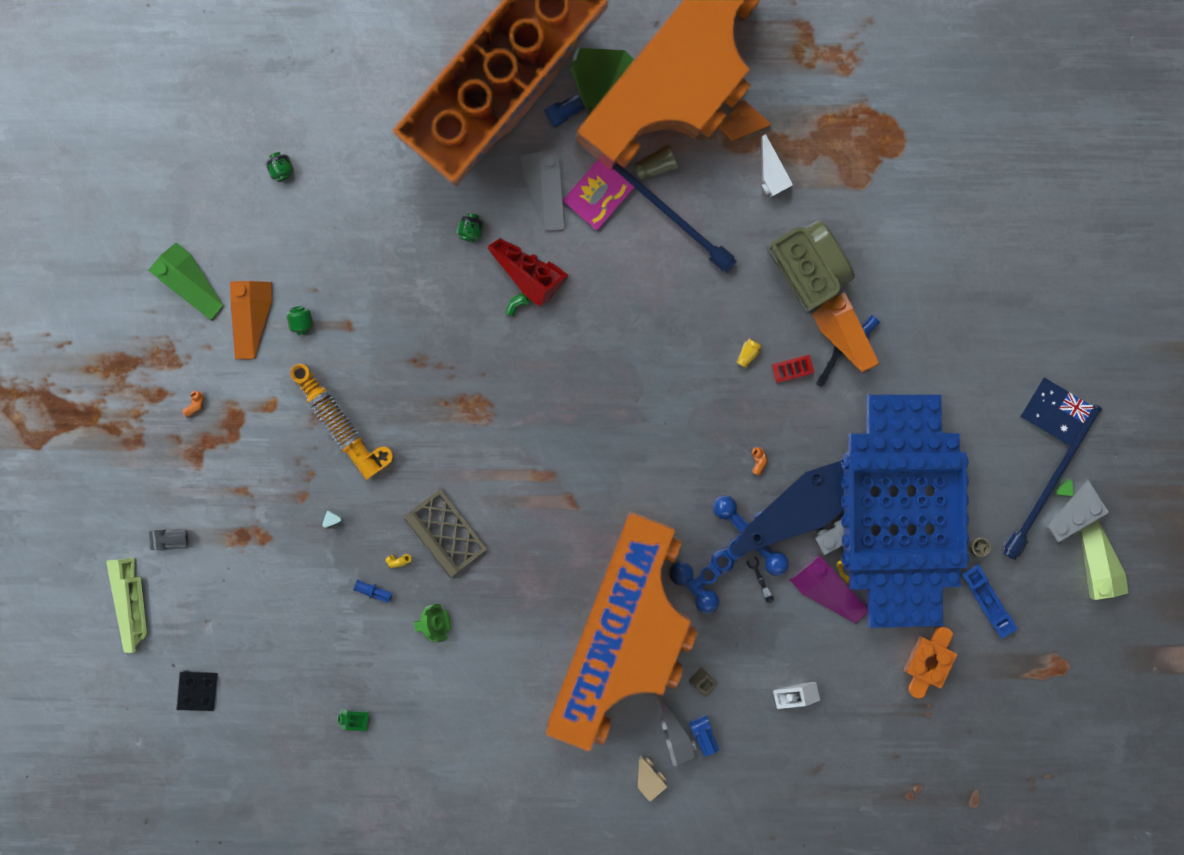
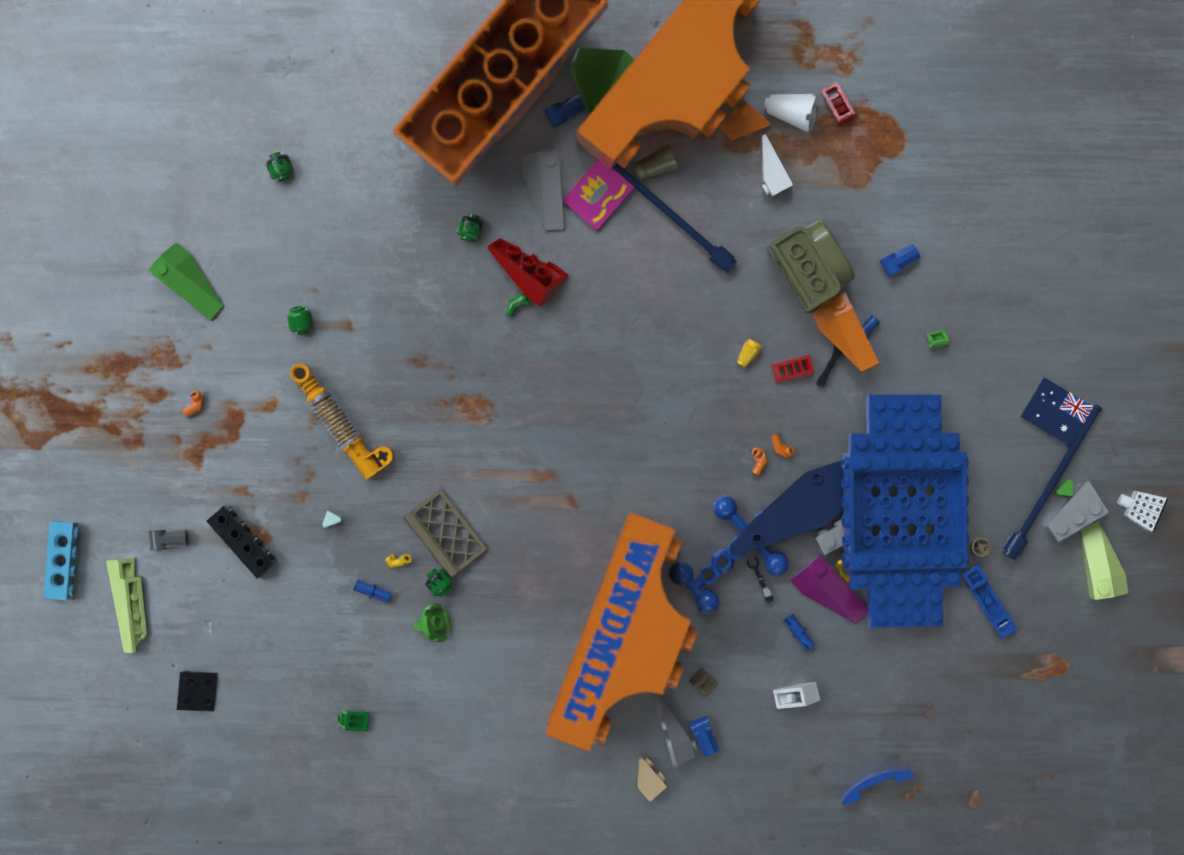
(52, 588): none -> medium azure brick
(241, 541): none -> black brick
(249, 314): orange wedge -> none
(439, 582): none -> green head
(780, 448): none -> orange arm
(794, 109): none -> white cone
(799, 632): none -> blue pin
(839, 119): none -> slope
(853, 794): none -> blue slope
(897, 261): none -> blue piece
(930, 662): orange brick -> none
(937, 340): none -> bright green slope
(1143, 509): none -> white torso

